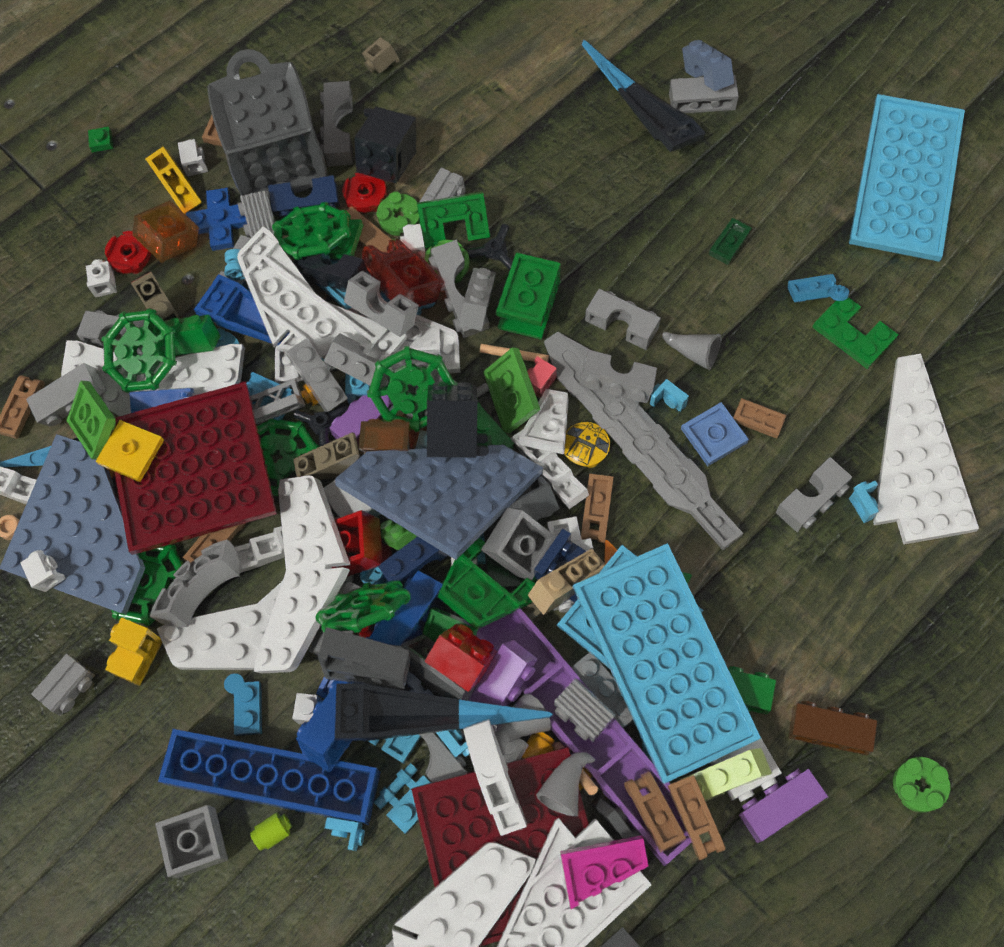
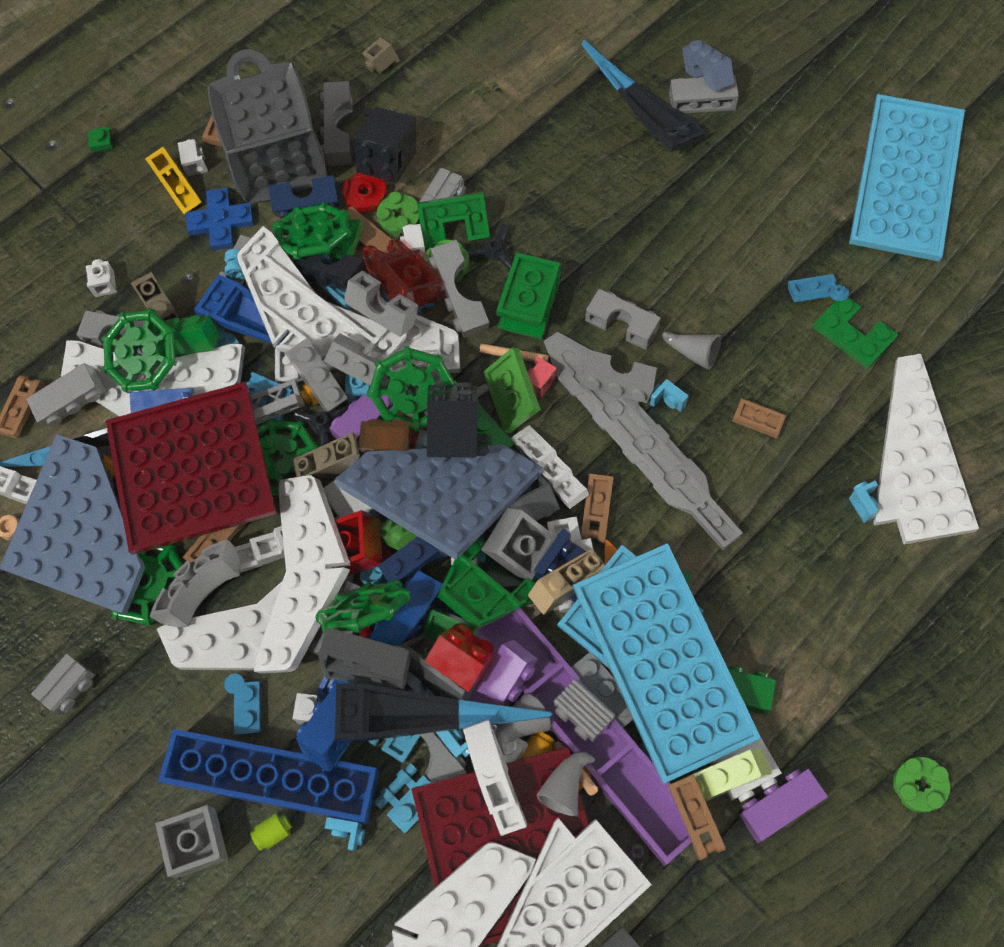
(41, 571): white brick -> none
(90, 419): bright green plate -> none
(126, 264): red plate -> none
(129, 450): yellow plate -> none
(134, 652): yellow brick -> none
(165, 231): clear orange brick -> none
(257, 211): light grey brick -> none
(477, 299): light grey arch -> none
(548, 426): white wing -> none
(586, 444): yellow dish -> none
(600, 865): dark pink wing -> none
(615, 819): dark grey wing -> none
(655, 812): medium nougat plate -> none
(714, 434): medium blue plate -> none
(730, 241): dark green plate -> none
(829, 481): light grey arch -> none
(833, 728): reddish brown brick -> none

